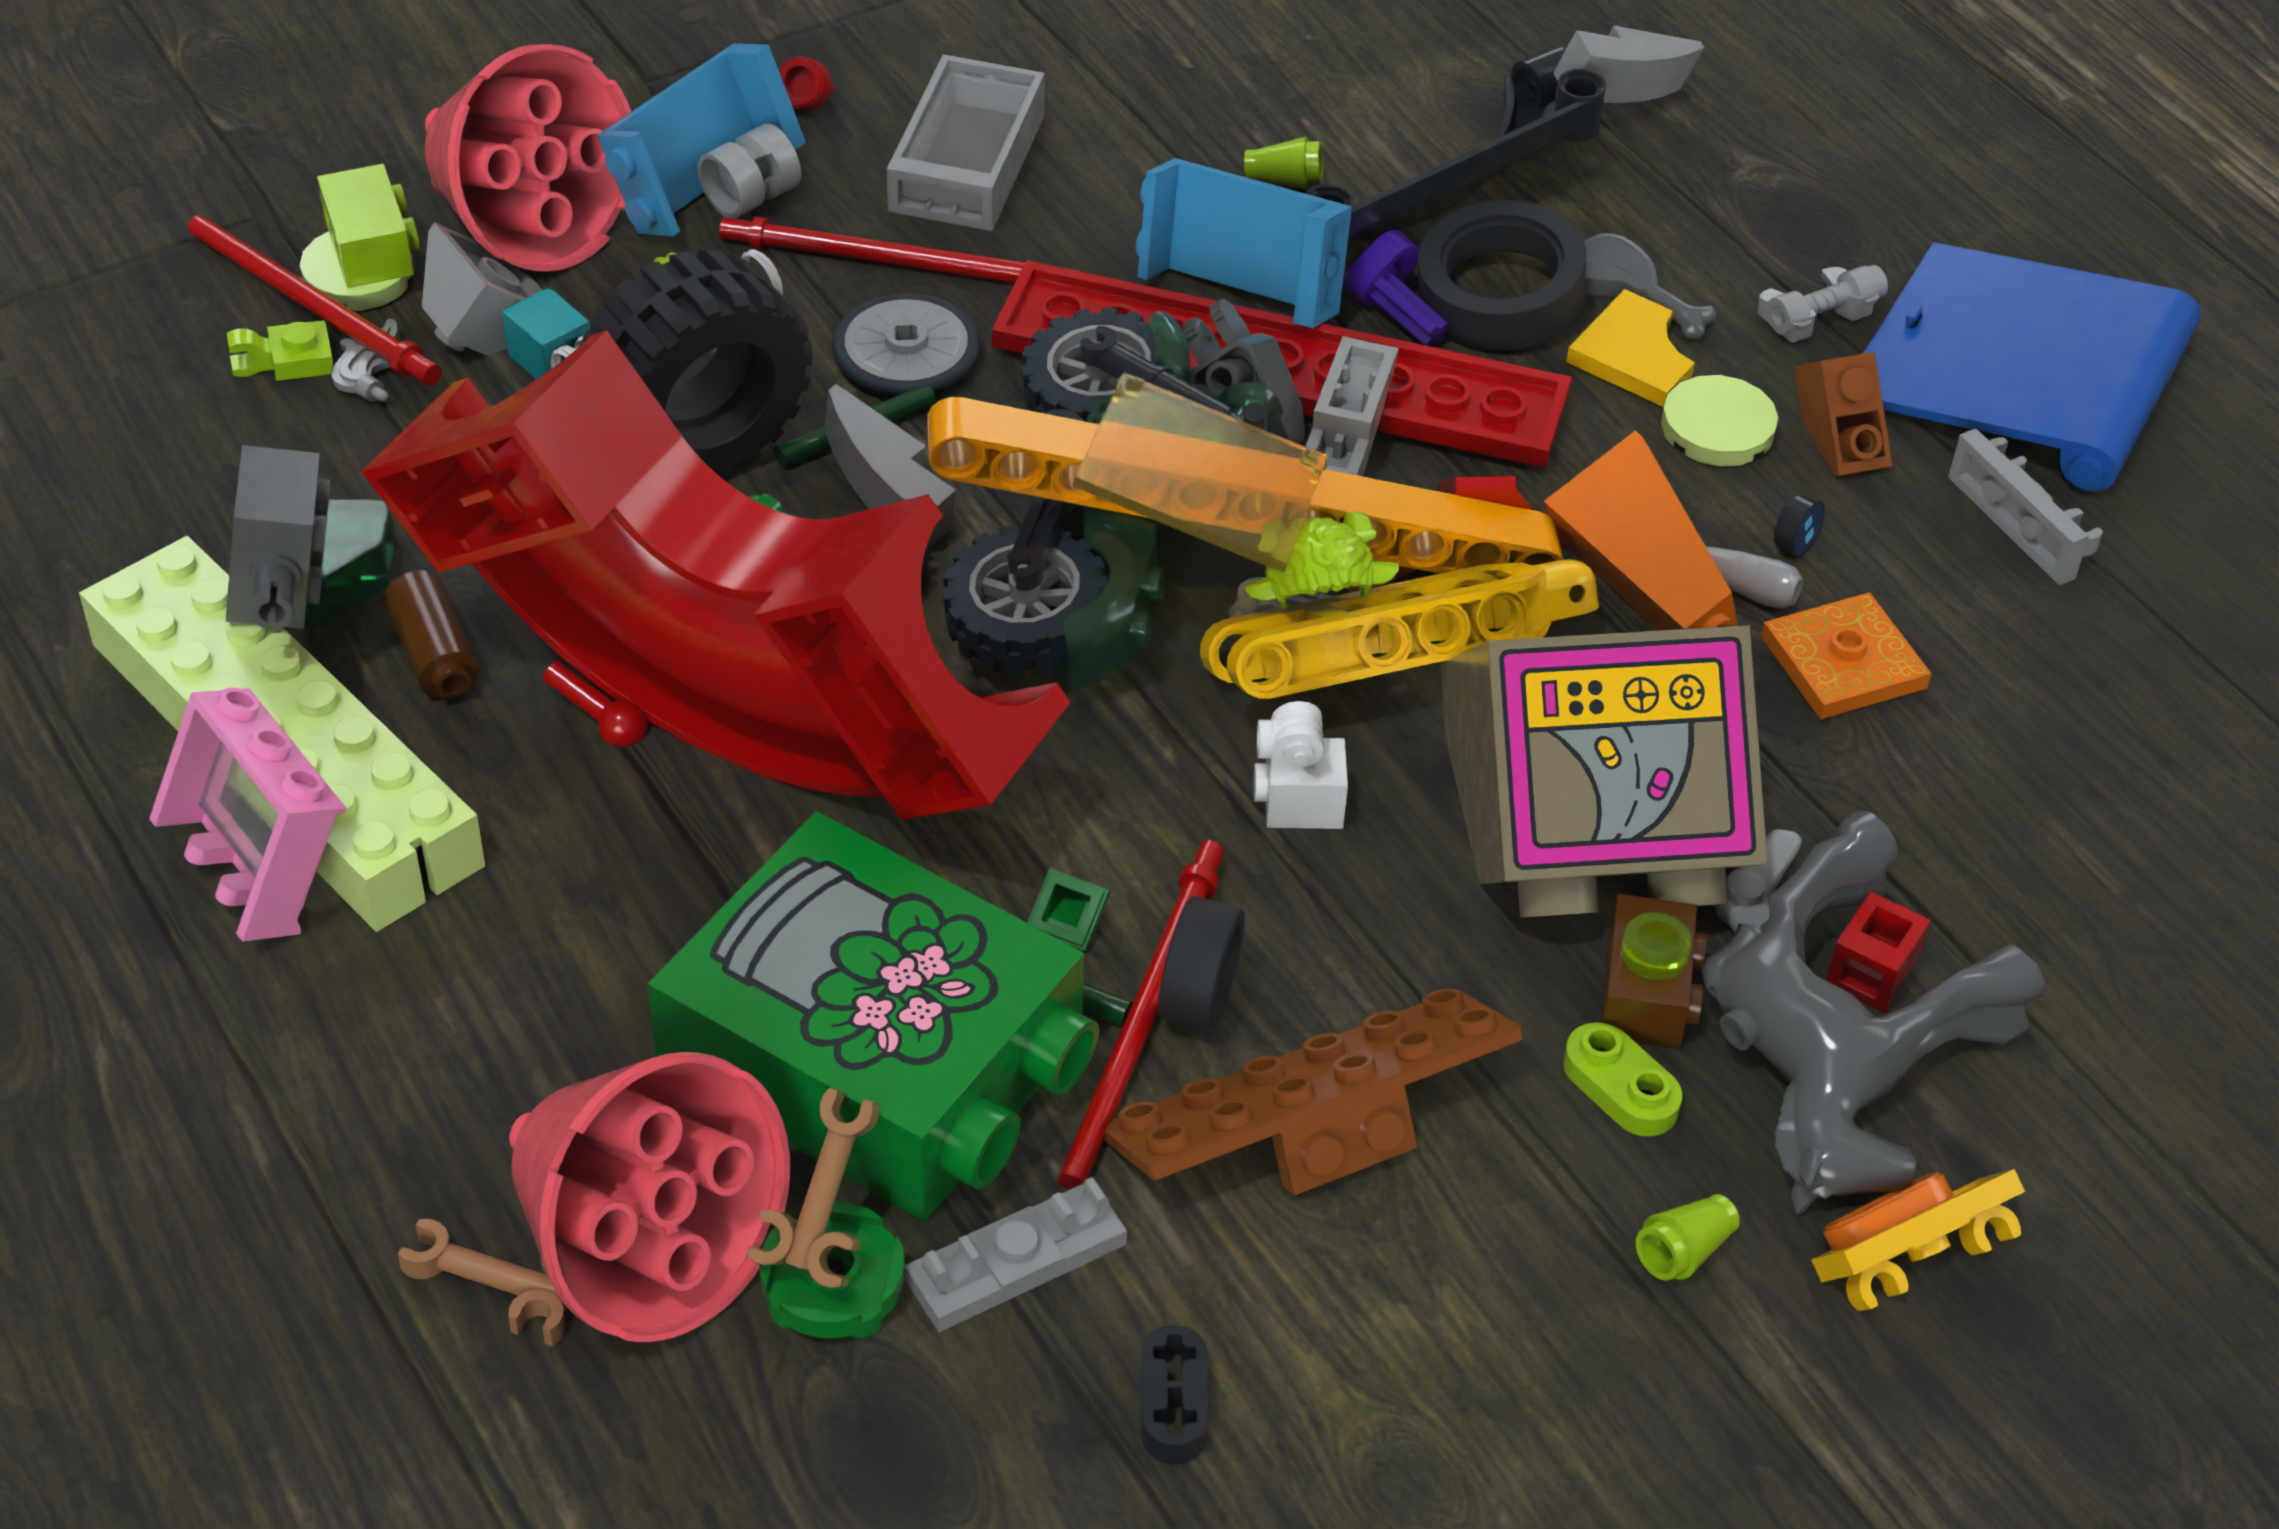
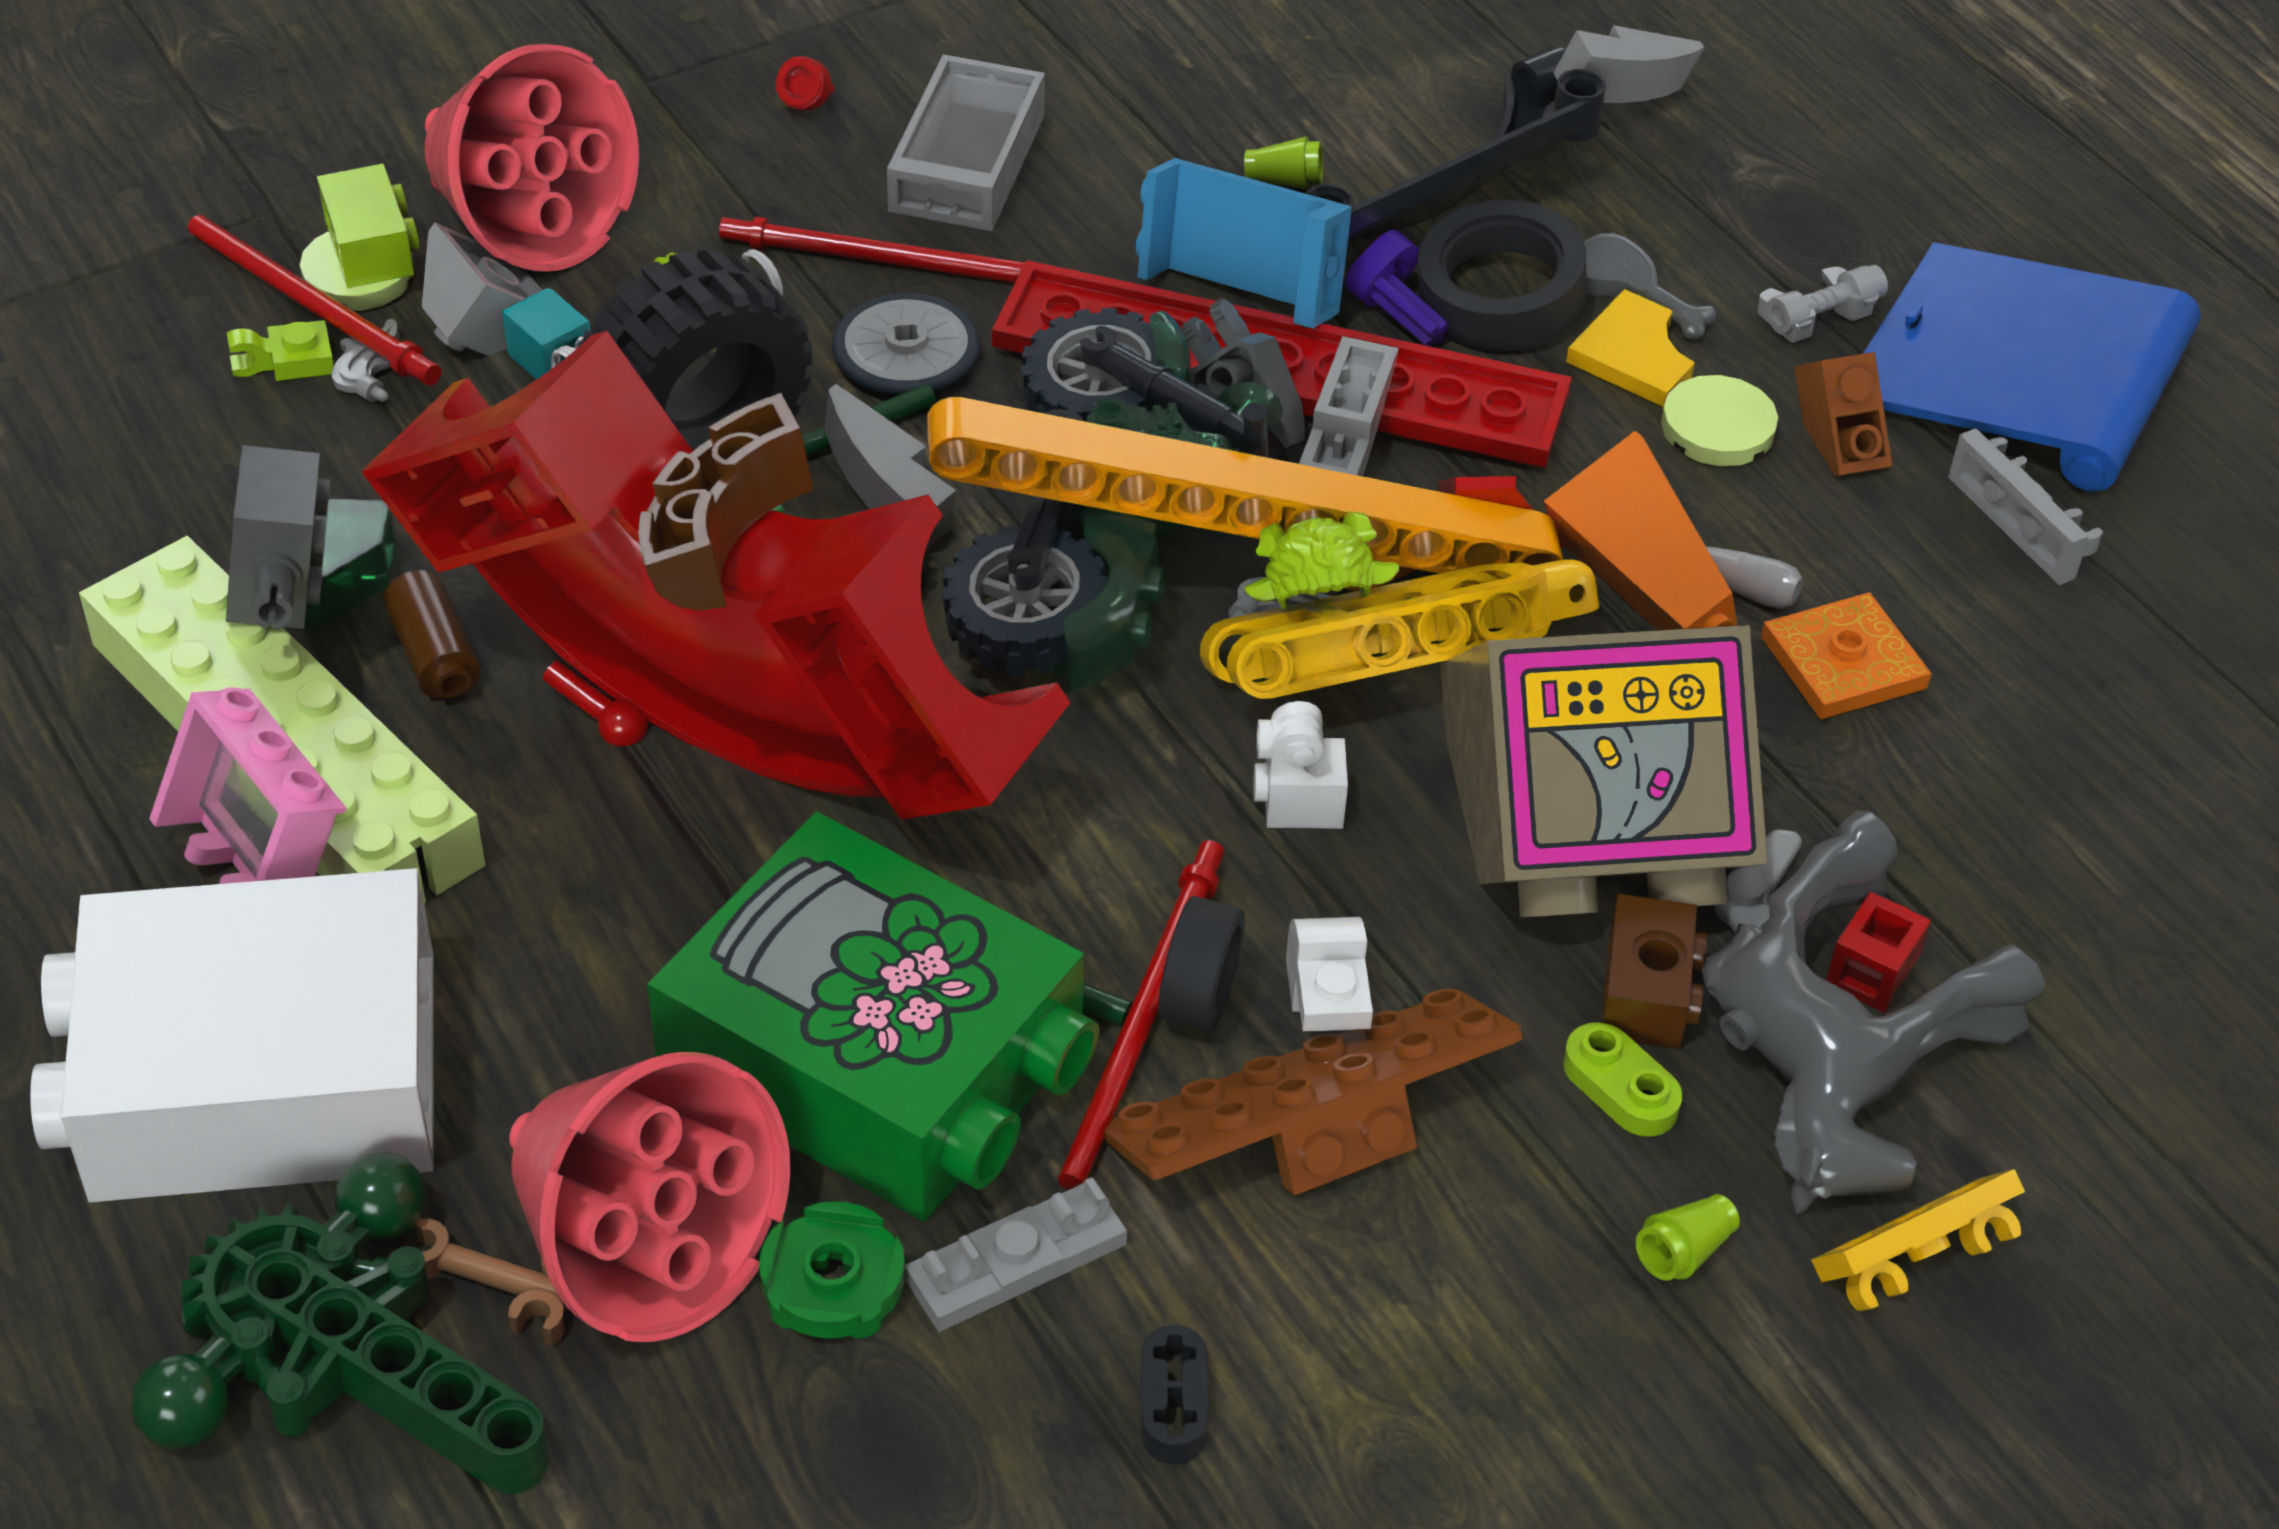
(240, 1034): none -> white brick
(332, 1290): none -> dark green piece
(661, 141): dark azure panel -> none
(716, 495): none -> reddish brown brick
(748, 171): light grey wheel -> none
(804, 1241): medium nougat bar -> none
(1069, 908): green slope -> none
(1201, 472): clear yellow piece -> none
(1329, 973): none -> white brick
(1656, 945): clear neon green tile -> none
(1799, 525): black tile -> none
(1887, 1211): orange tile -> none

